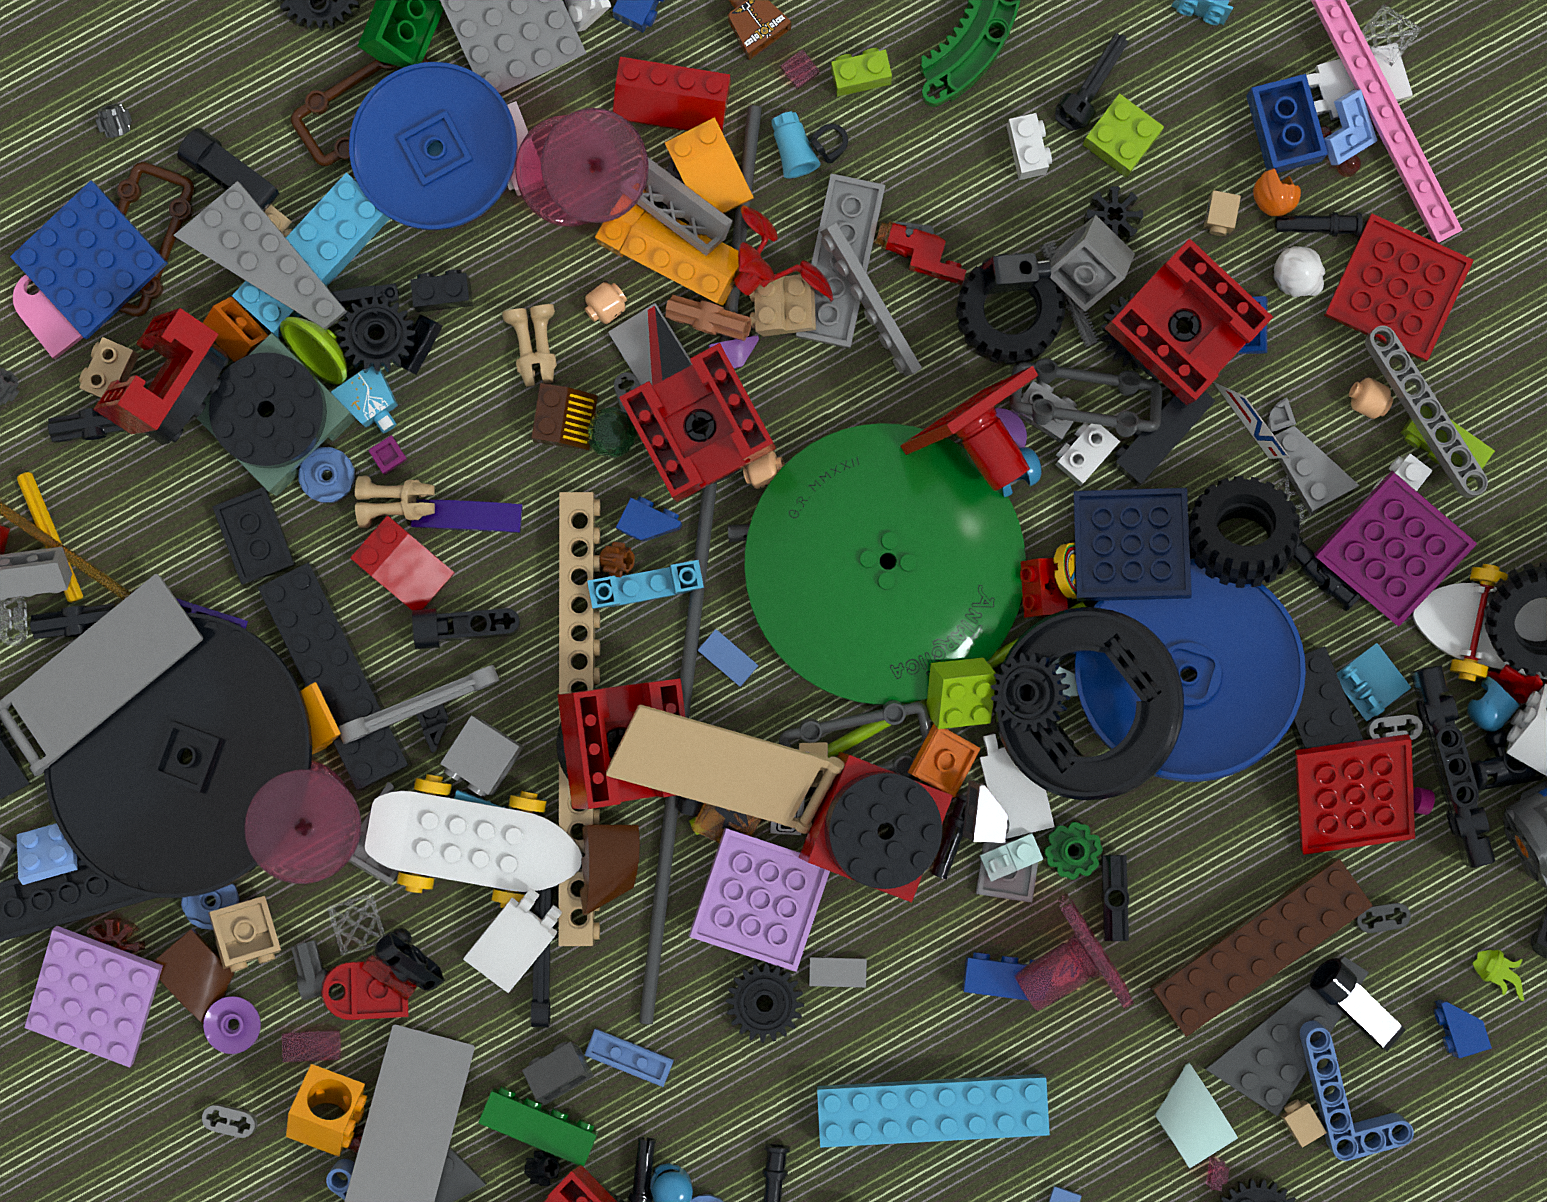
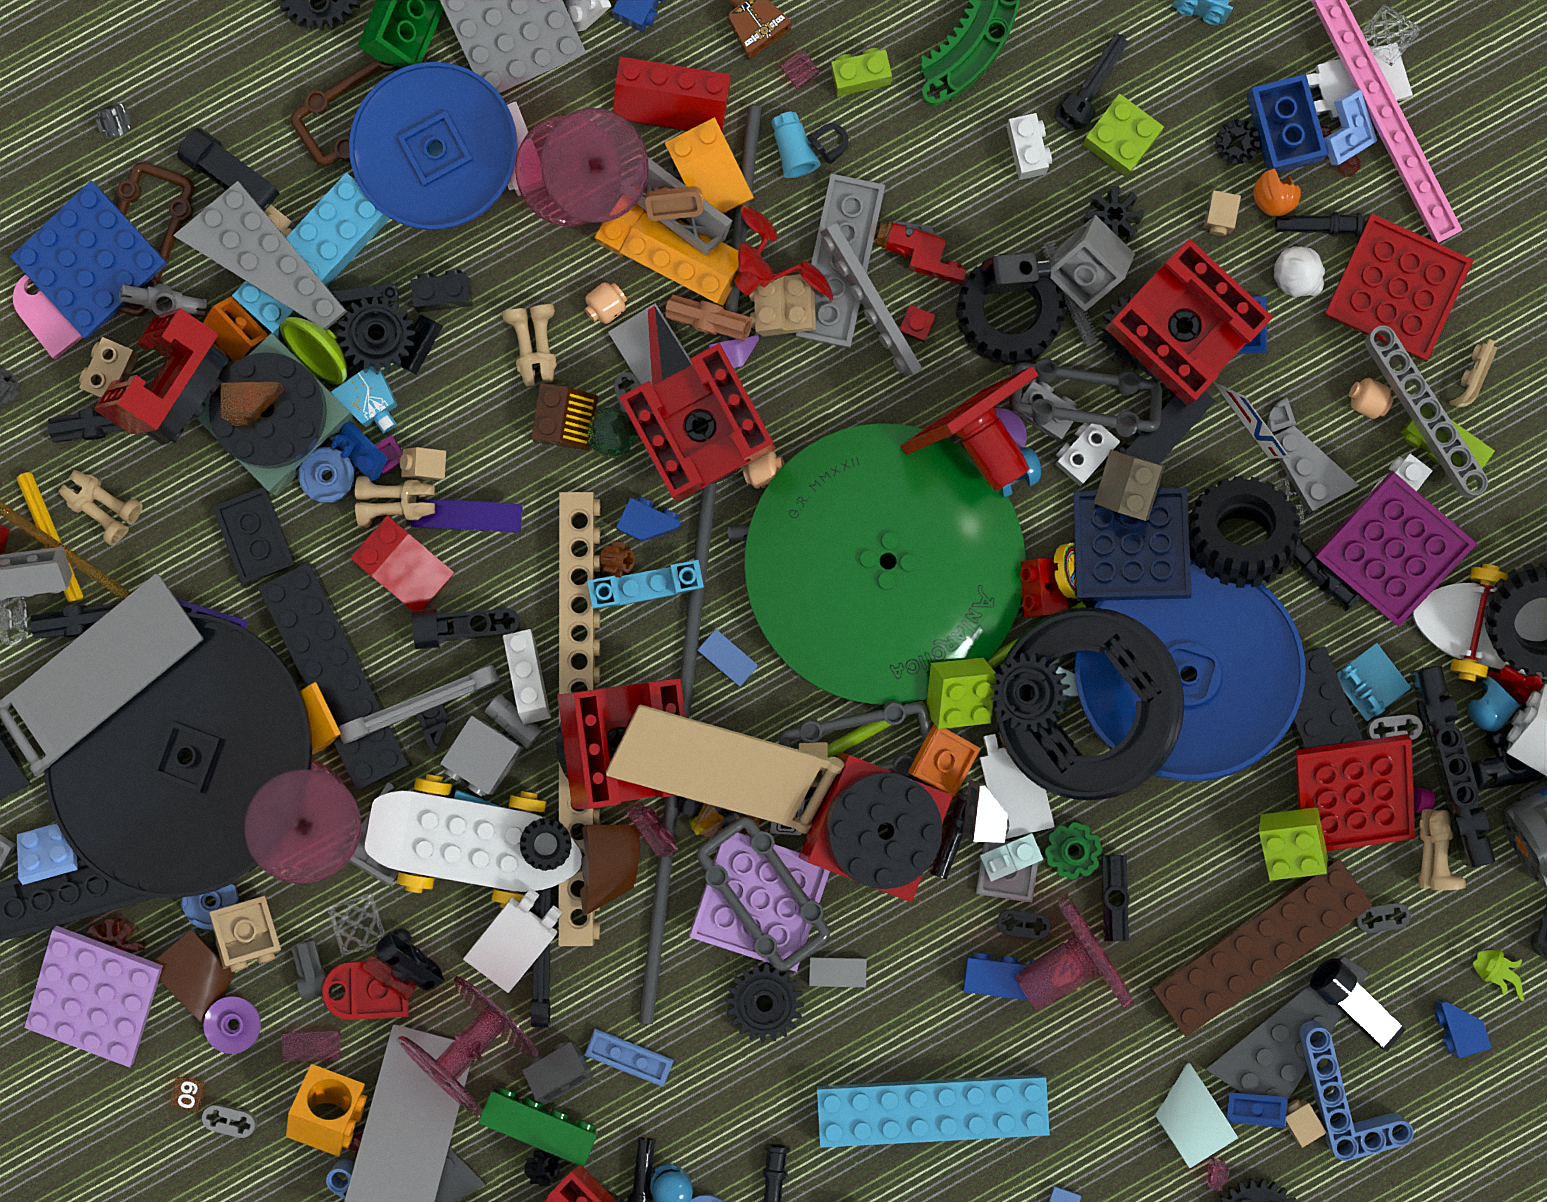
(90, 491): none -> tan piece
(149, 296): none -> light grey pin
(187, 1094): none -> clear orange tile
(247, 400): none -> clear orange slope
(360, 451): none -> blue plate
(423, 463): none -> tan brick
(469, 1045): none -> clear pink piece
(507, 717): none -> light grey axle
(526, 676): none -> white brick
(551, 861): none -> black tyre
(656, 836): none -> clear pink plate
(674, 203): none -> medium nougat piece
(717, 877): none -> dark grey bar
(917, 323): none -> red plate
(1022, 931): none -> black beam
(1129, 485): none -> dark tan slope
(1250, 142): none -> black gear
(1257, 1110): none -> blue plate
(1293, 844): none -> lime brick
(1436, 836): none -> tan piece
(1474, 379): none -> tan piece

